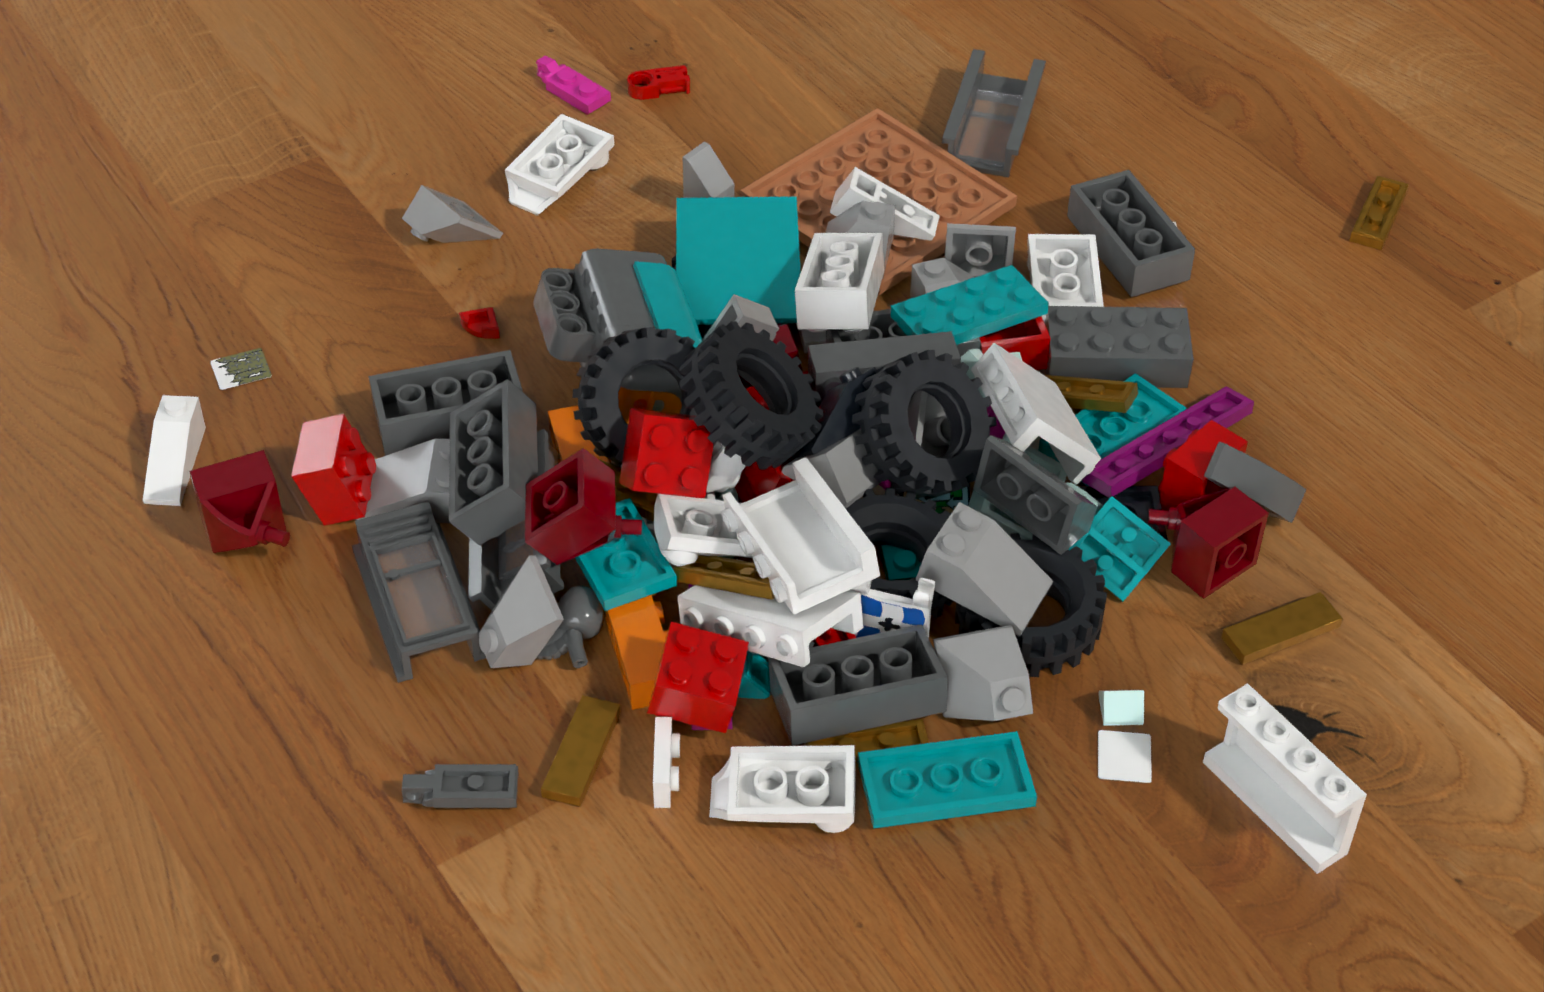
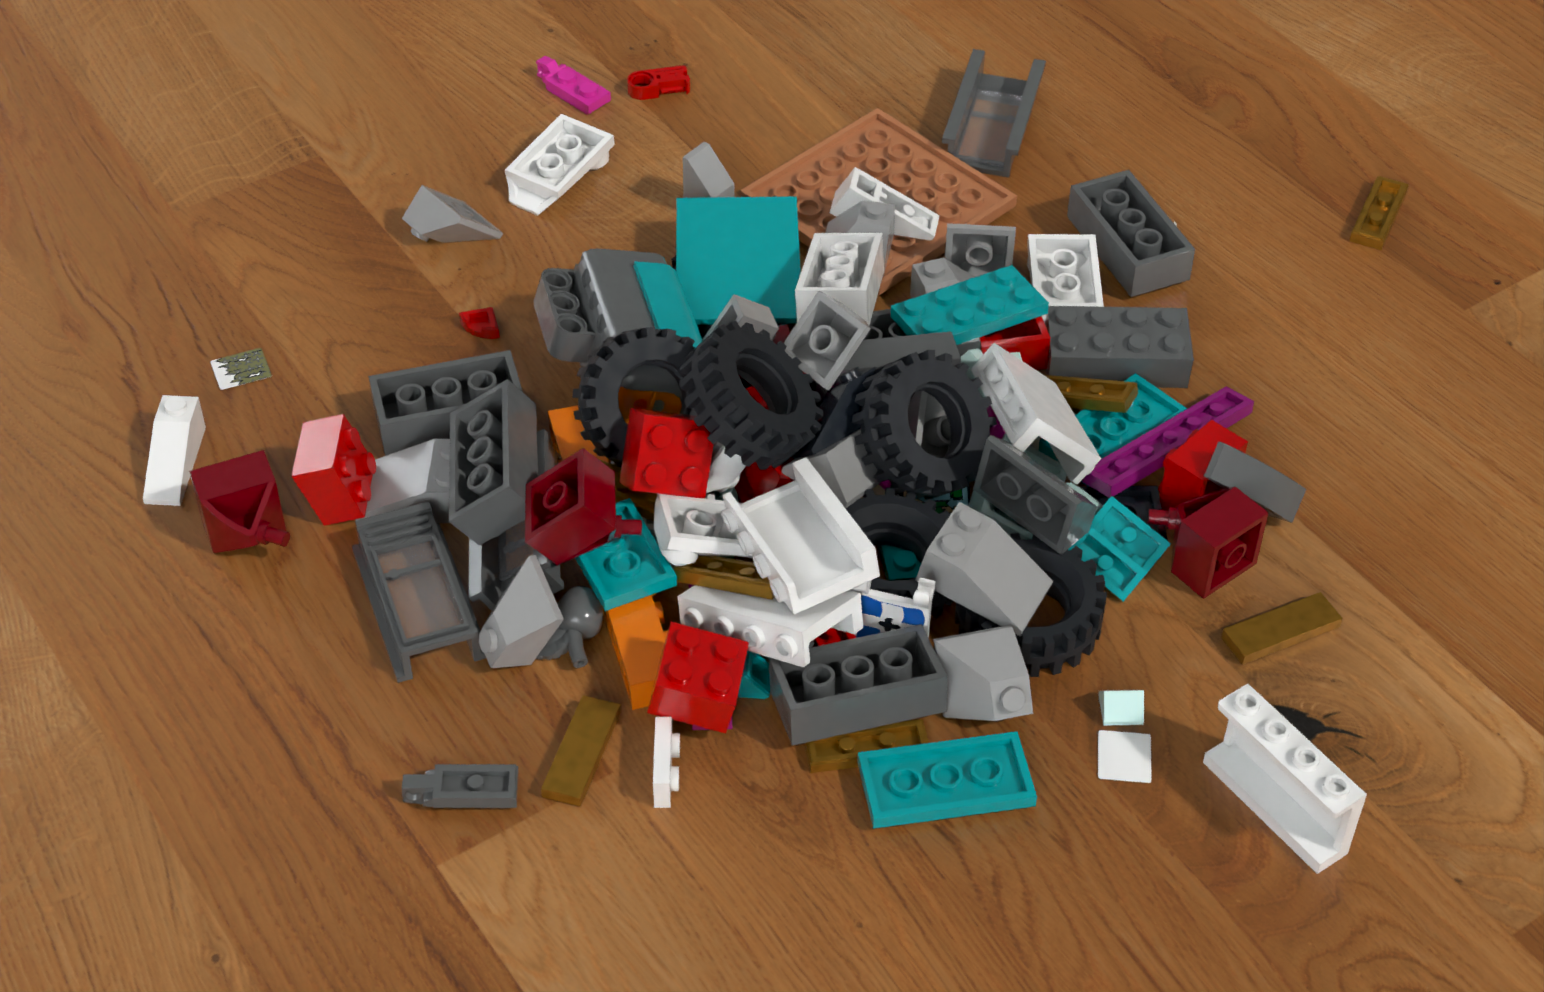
(787, 786): white slope -> none
(826, 338): none -> light grey slope

